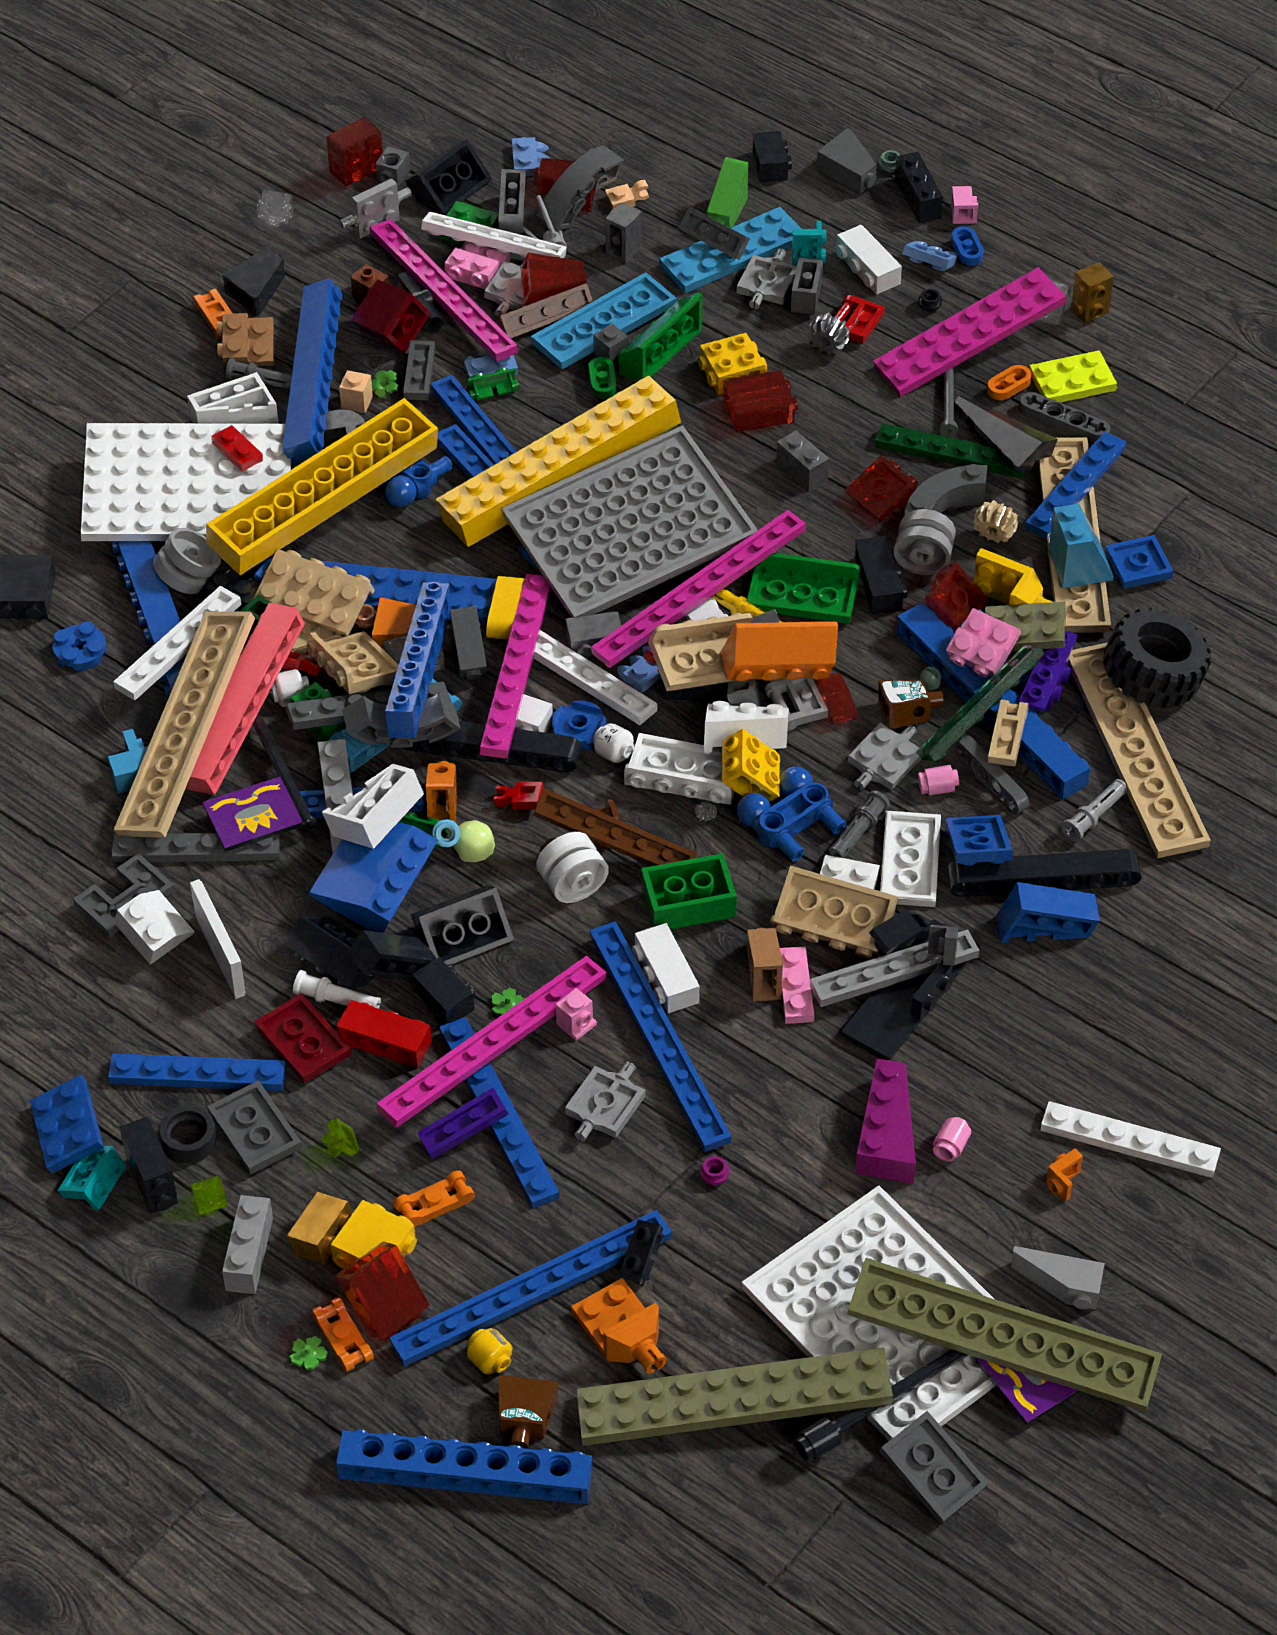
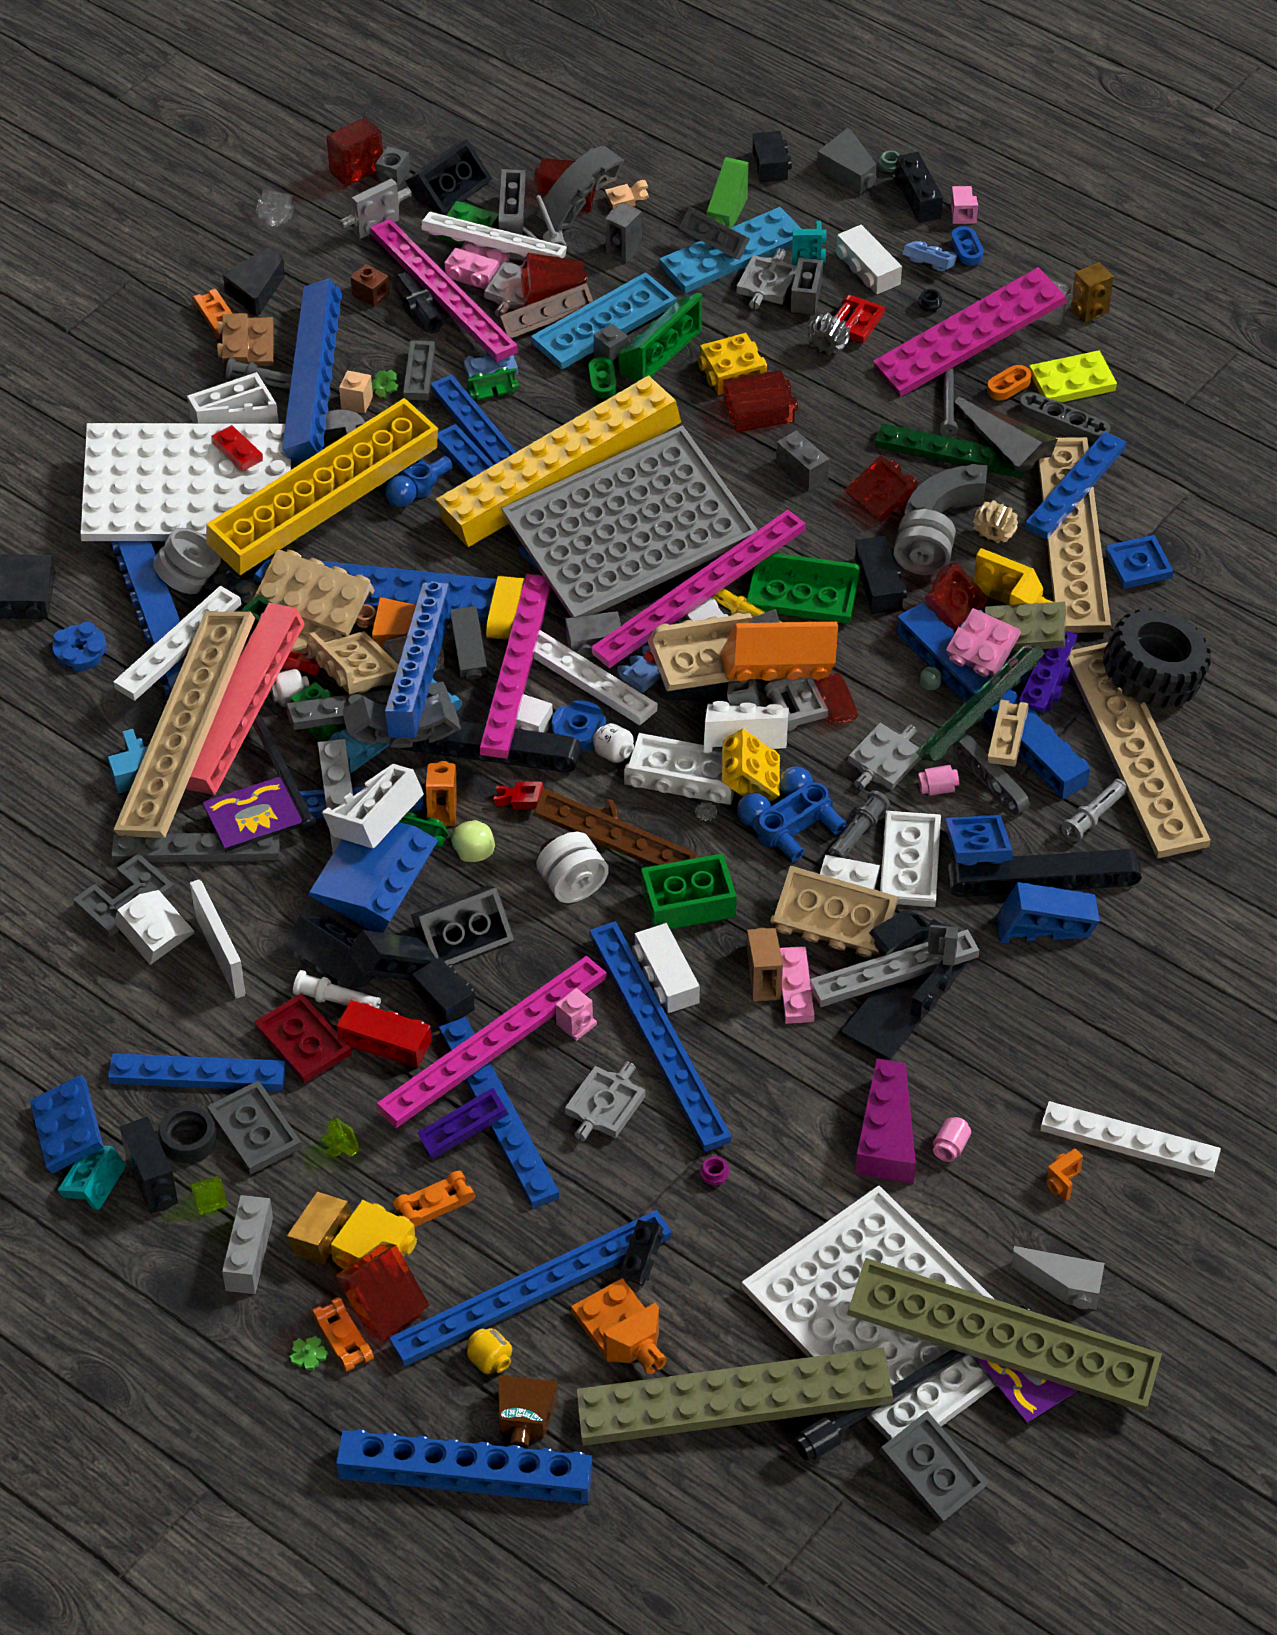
(391, 315): dark red slope -> none
(455, 833): medium azure plate -> none
(505, 1002): bright green plant -> none
(528, 154): medium blue plate -> none
(906, 702): reddish brown torso -> none
(1076, 549): dark azure slope -> none

